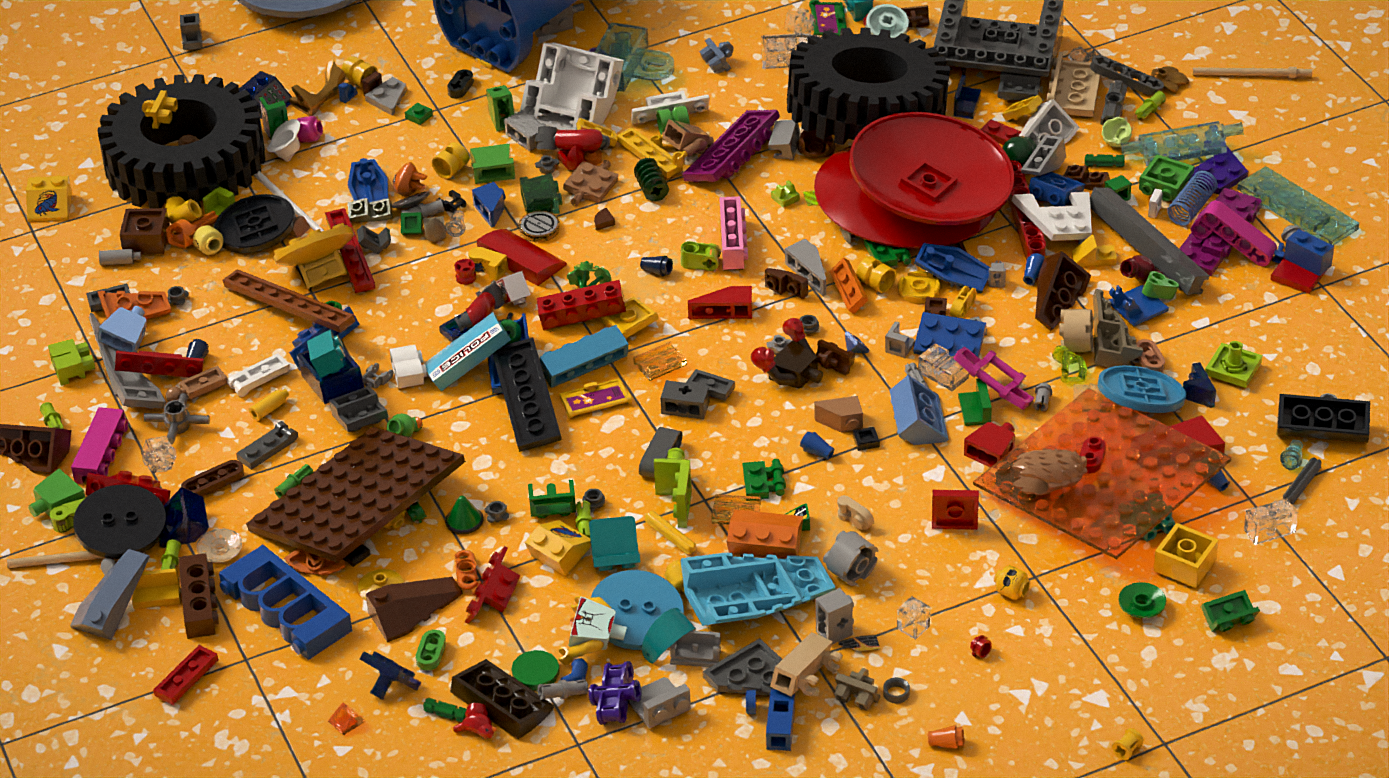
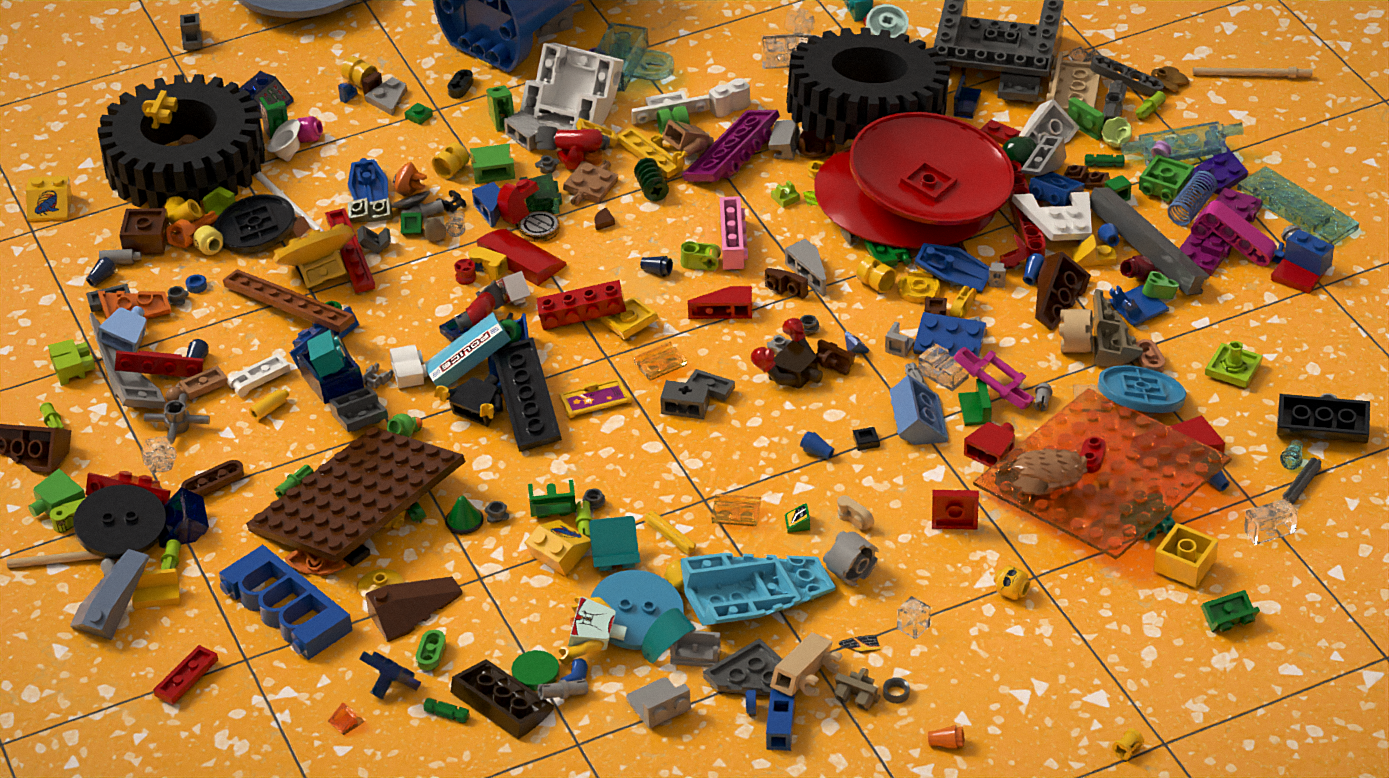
(100, 443): dark pink brick -> none
(102, 270): none -> dark blue cone
(196, 283): none -> blue tile
(198, 596): reddish brown brick -> none
(219, 545): clear dish -> none
(267, 445): dark grey plate -> none
(310, 103): pearl gold animal -> none
(463, 576): orange piece -> none
(474, 399): none -> black torso
(476, 721): red animal -> none
(496, 586): red bracket -> none
(511, 200): none -> red brick
(581, 275): bright green plant -> none
(583, 355): dark azure brick -> none
(615, 692): dark purple axle -> none
(658, 448): dark grey beam -> none
(674, 478): lime plate -> none
(716, 55): sand blue hips -> none
(729, 97): none -> white brick
(756, 476): green plate -> none
(764, 534): orange slope -> none
(813, 168): none -> yellow bush
(827, 16): door -> none
(834, 615): light grey brick -> none
(840, 413): medium nougat slope -> none
(848, 285): orange plate -> none
(917, 15): reddish brown hips -> none
(981, 646): red plate -> none
(1014, 257): none -> red plate
(1023, 107): yellow plate -> none
(1067, 357): clear neon green piece -> none
(1086, 117): none -> bright green plate
(1108, 234): none -> blue cone
(1142, 600): green dish -> none
(1155, 203): white tile -> none
(1161, 148): none -> lavender bush
(1199, 387): clear blue slope -> none

